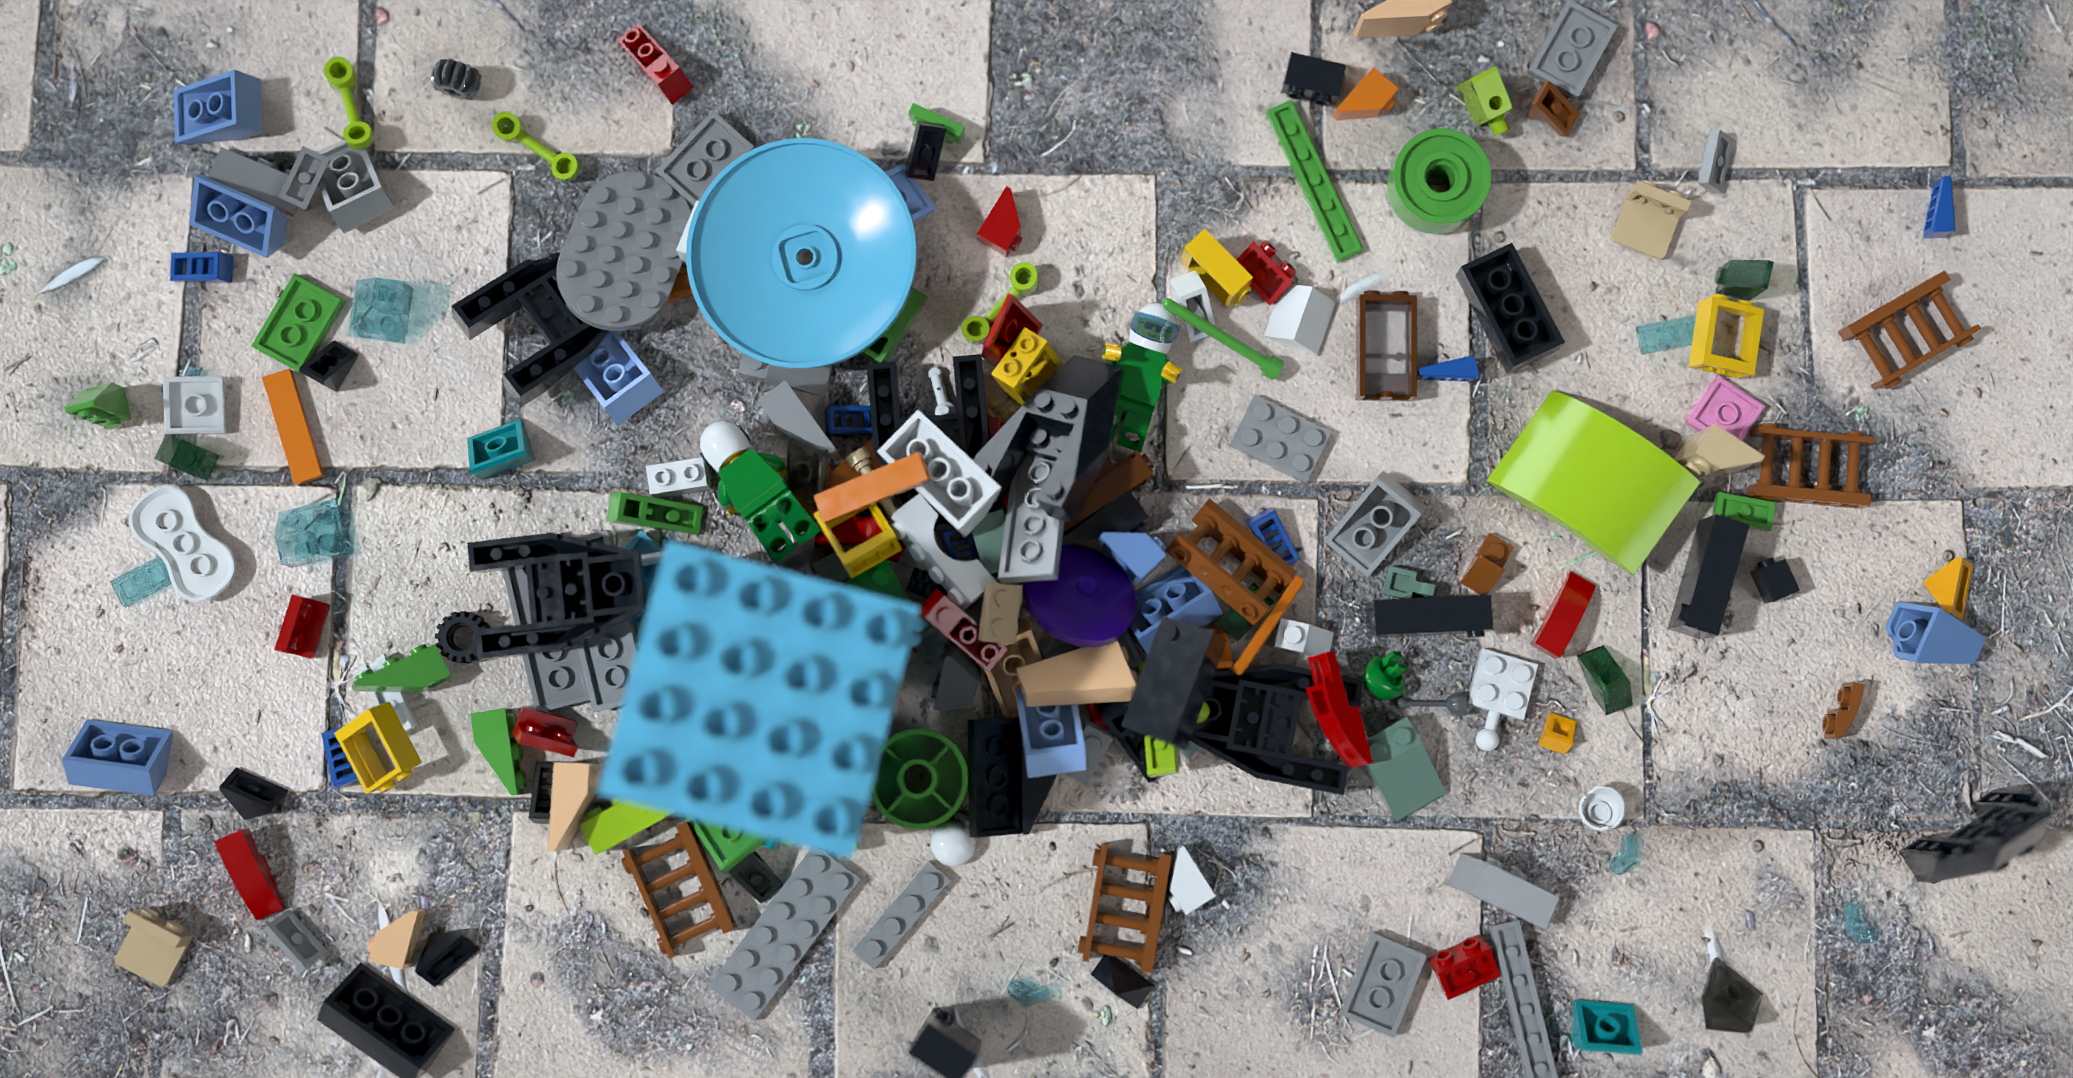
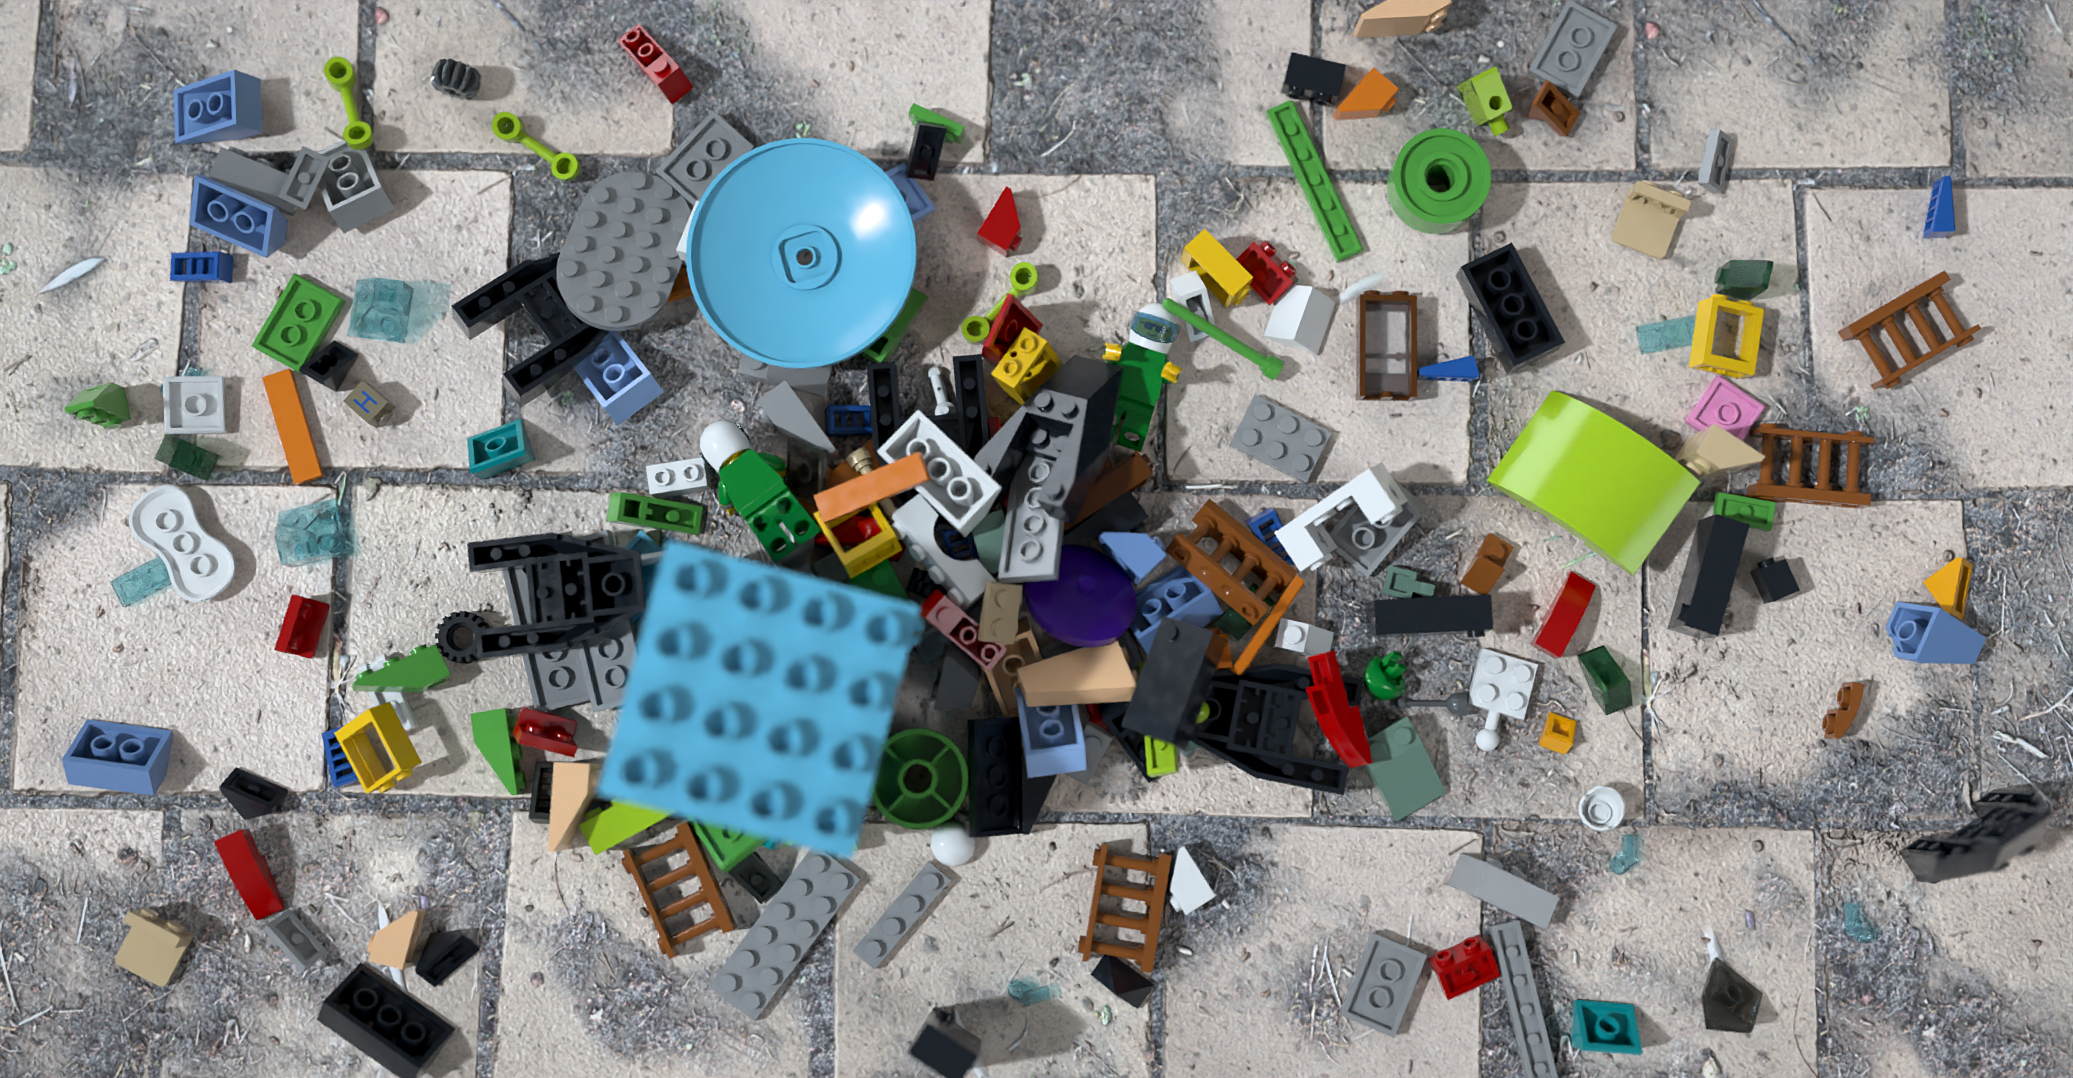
(370, 404): none -> dark tan brick
(1307, 538): none -> white plate

